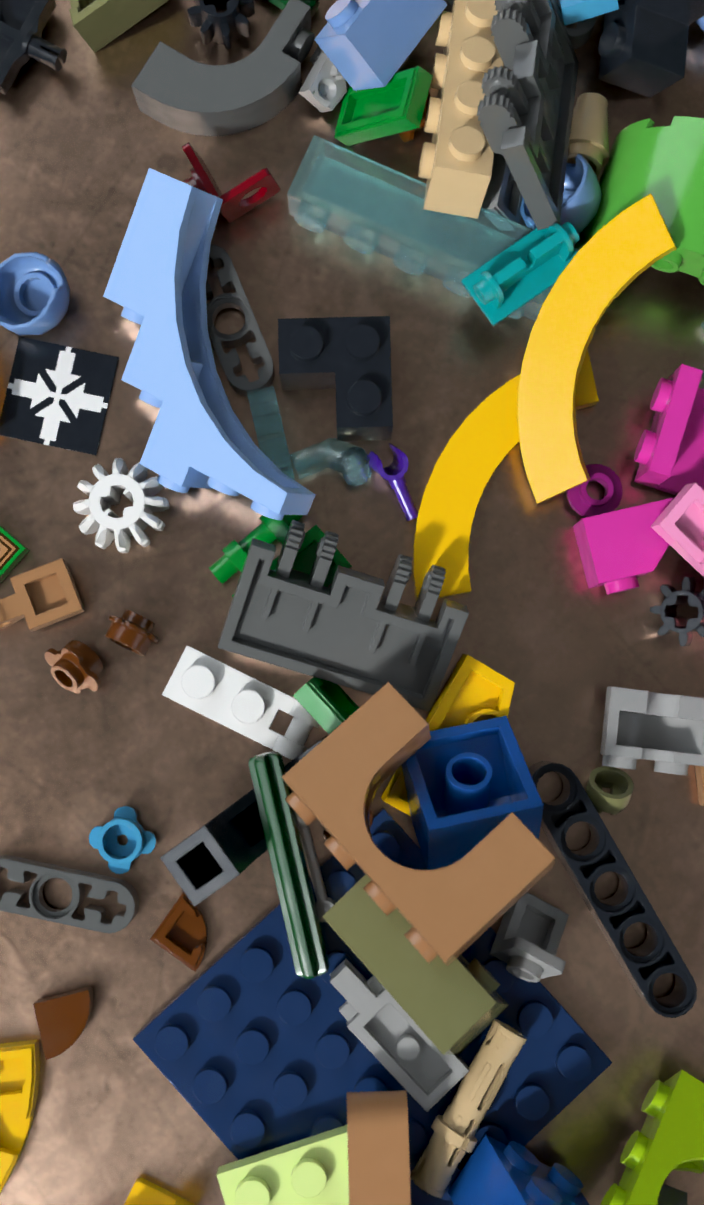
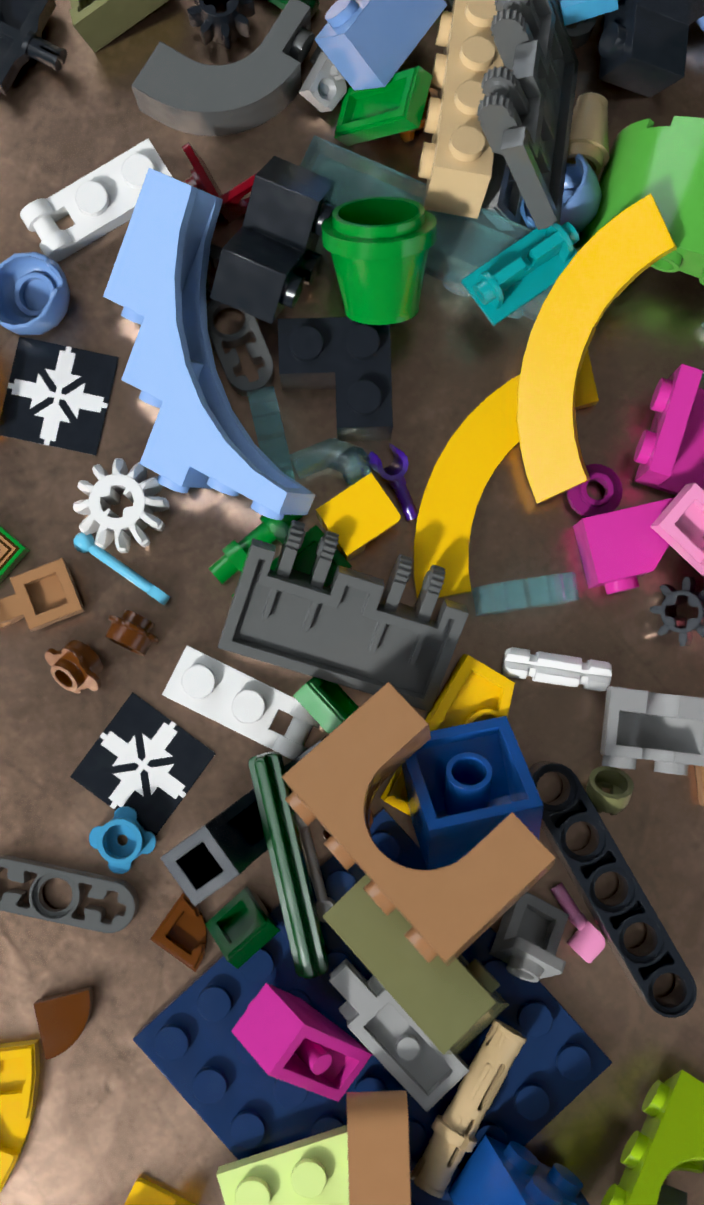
(86, 543): none -> medium azure hinge
(94, 202): none -> white plate
(143, 763): none -> black sticker
(242, 927): none -> dark green tile
(276, 245): none -> black brick
(300, 1044): none -> dark pink slope
(358, 515): none -> yellow panel
(380, 256): none -> green piece
(525, 594): none -> clear light blue beam
(557, 669): none -> white axle
(587, 940): none -> bright pink hand

